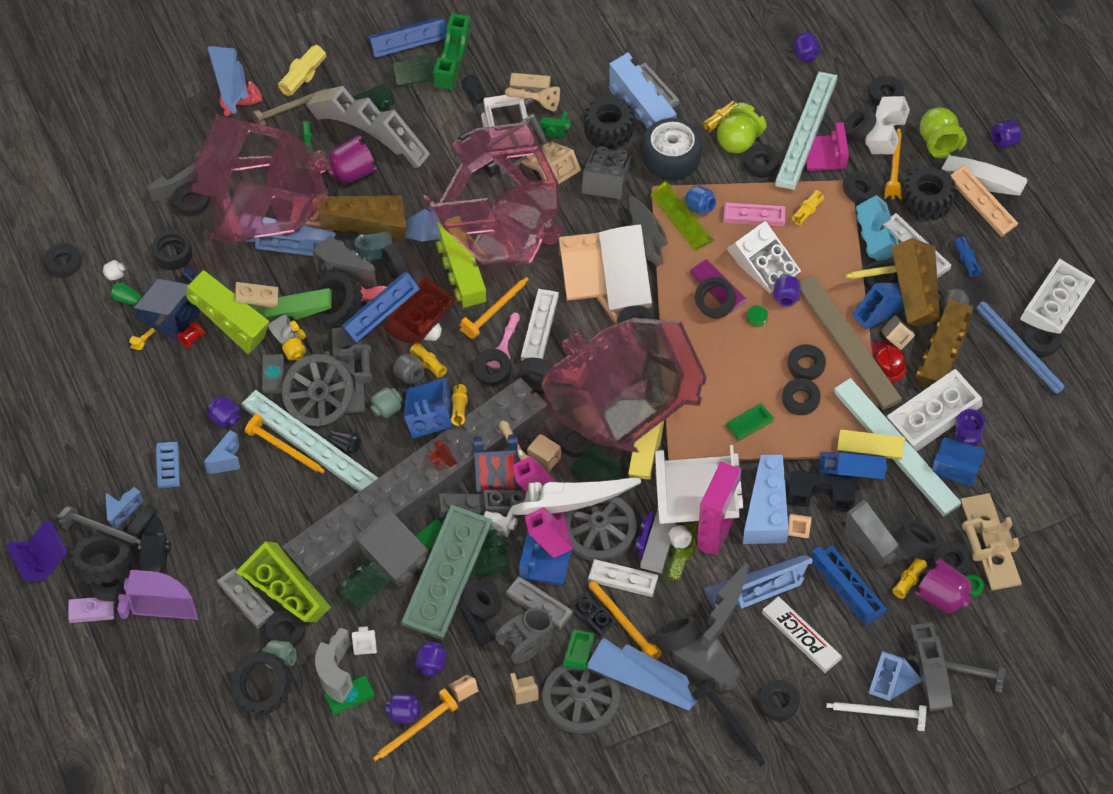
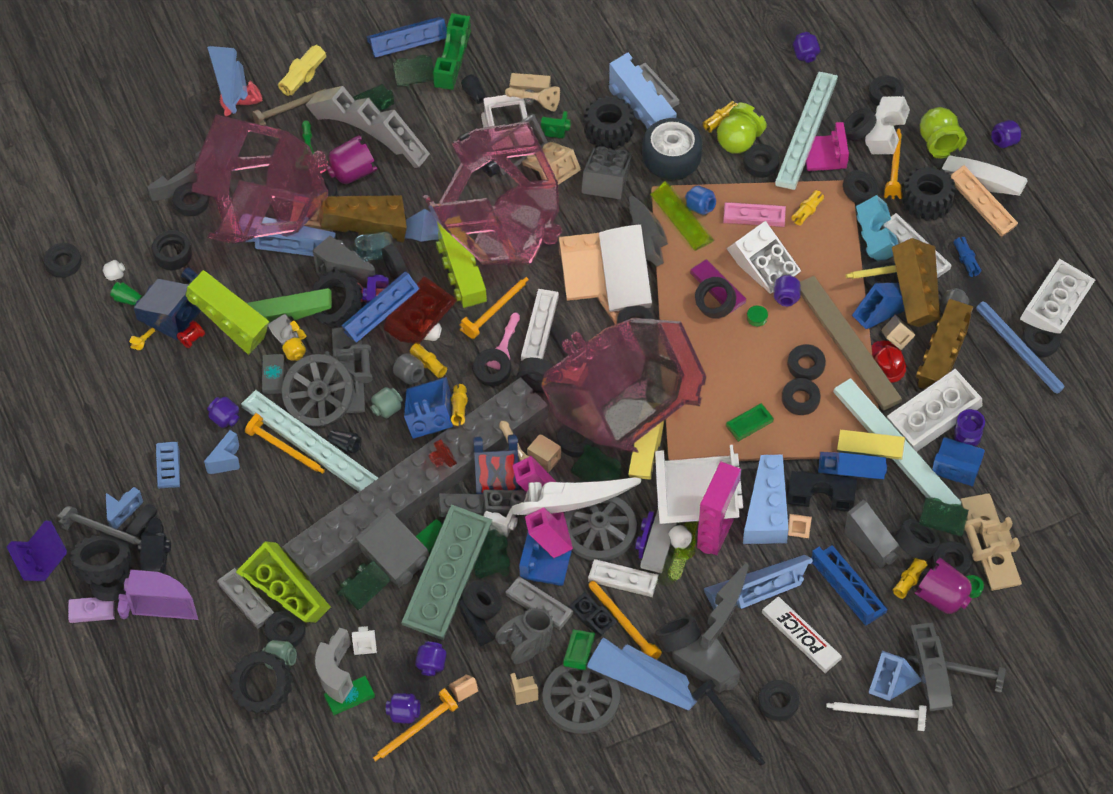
(256, 294): tan bracket -> none
(374, 282): none -> dark purple bracket
(943, 516): none -> clear green bracket

